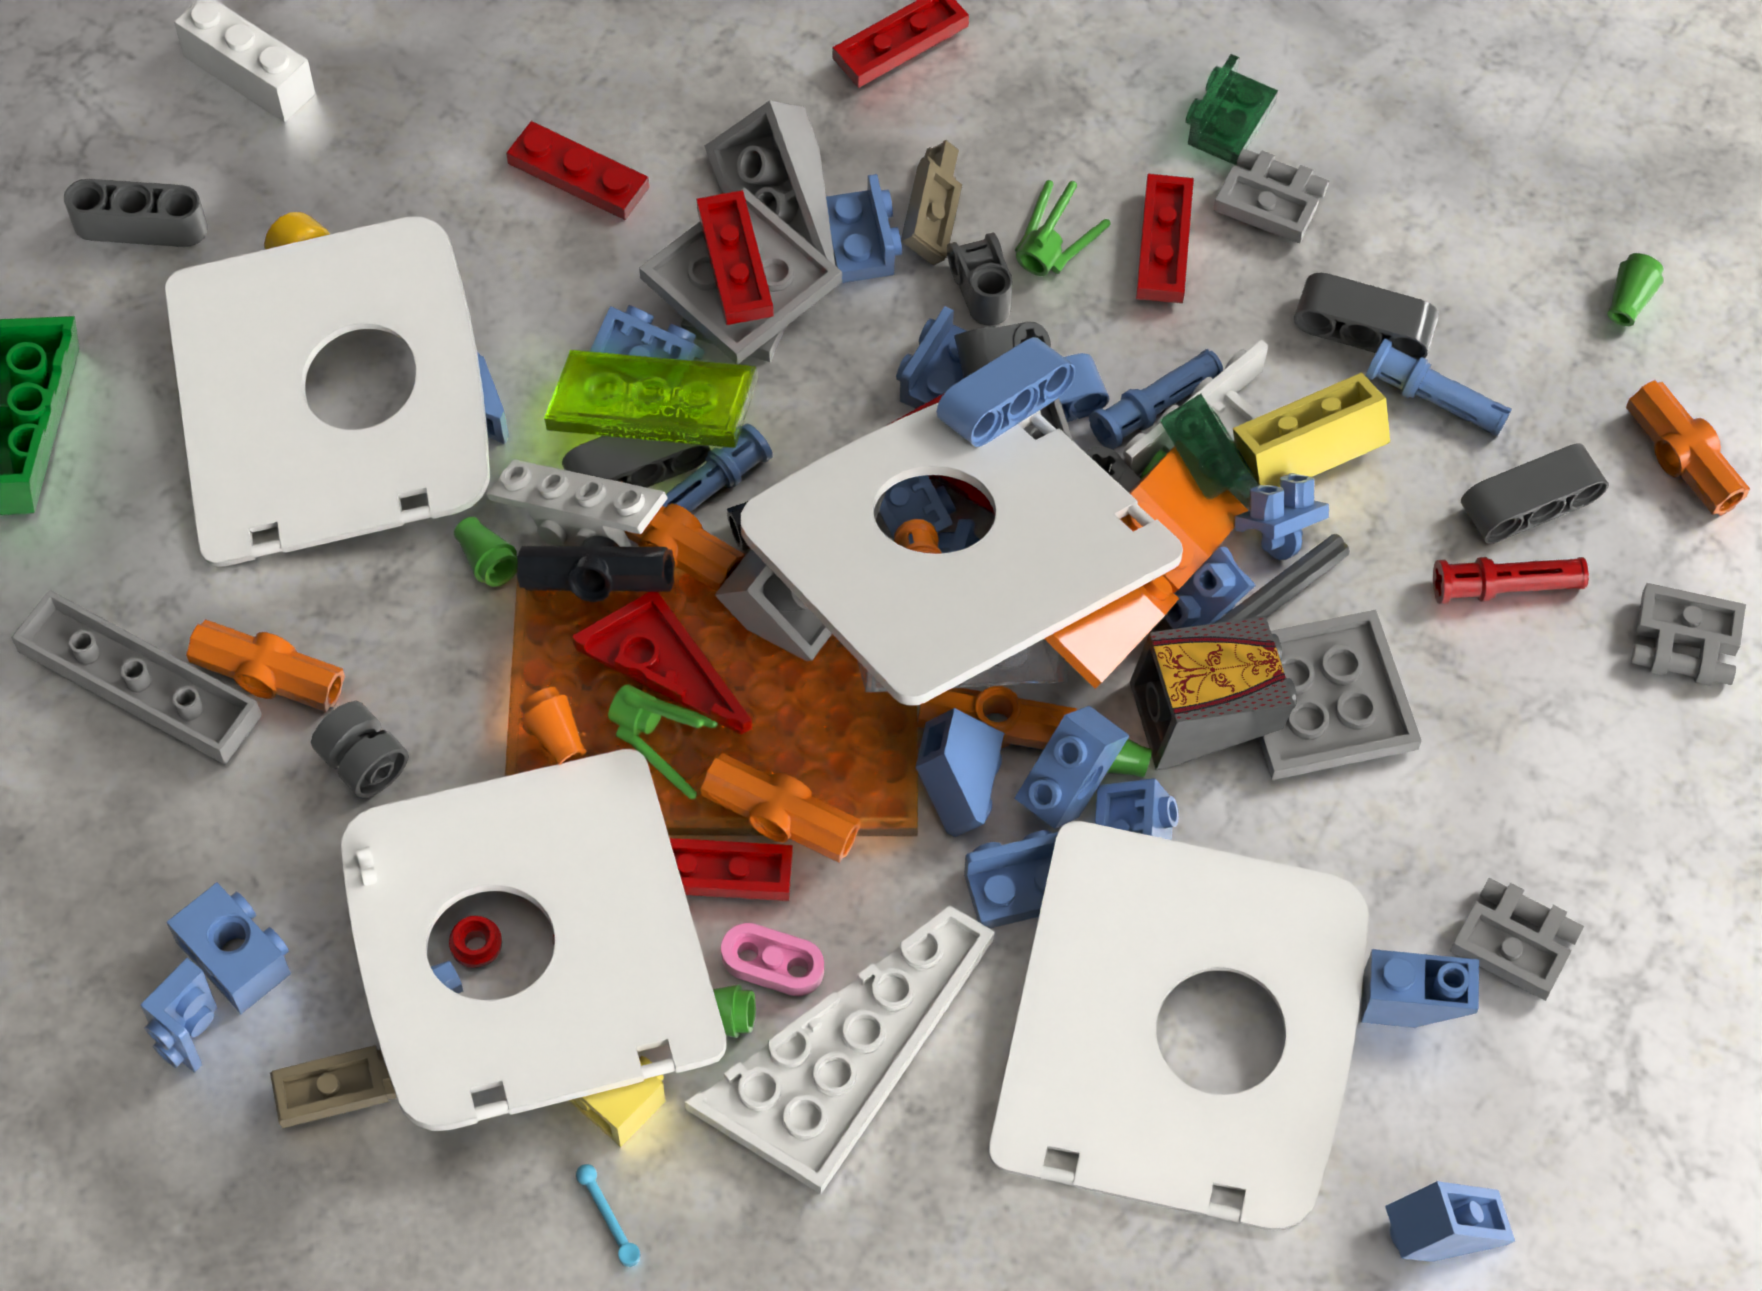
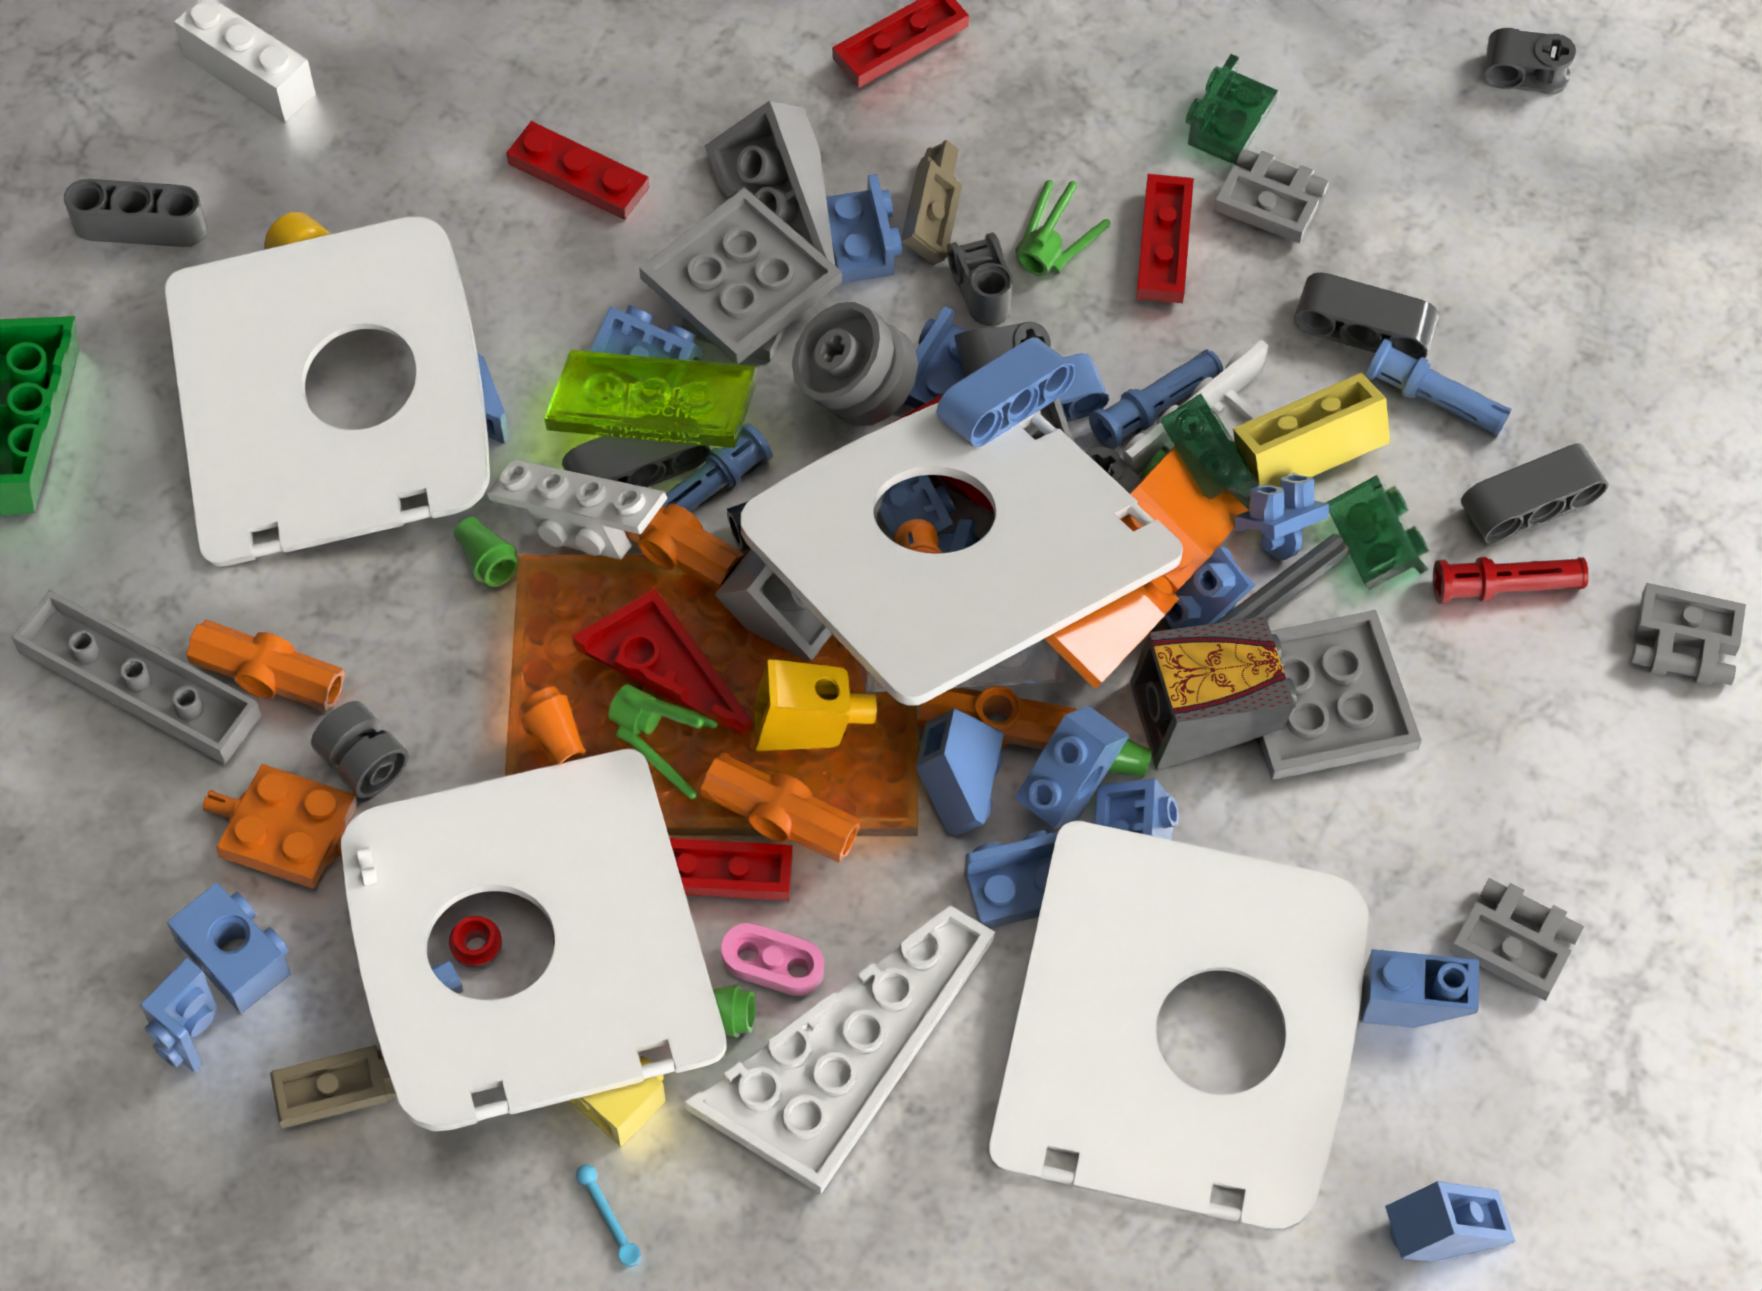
(284, 825): none -> orange plate
(595, 568): black piece -> none
(734, 257): red plate -> none
(806, 706): none -> yellow torso
(854, 364): none -> light grey wheel
(1376, 532): none -> clear green bracket
(1524, 61): none -> dark grey piece
(1634, 287): bright green cone -> none
(1687, 448): orange piece -> none

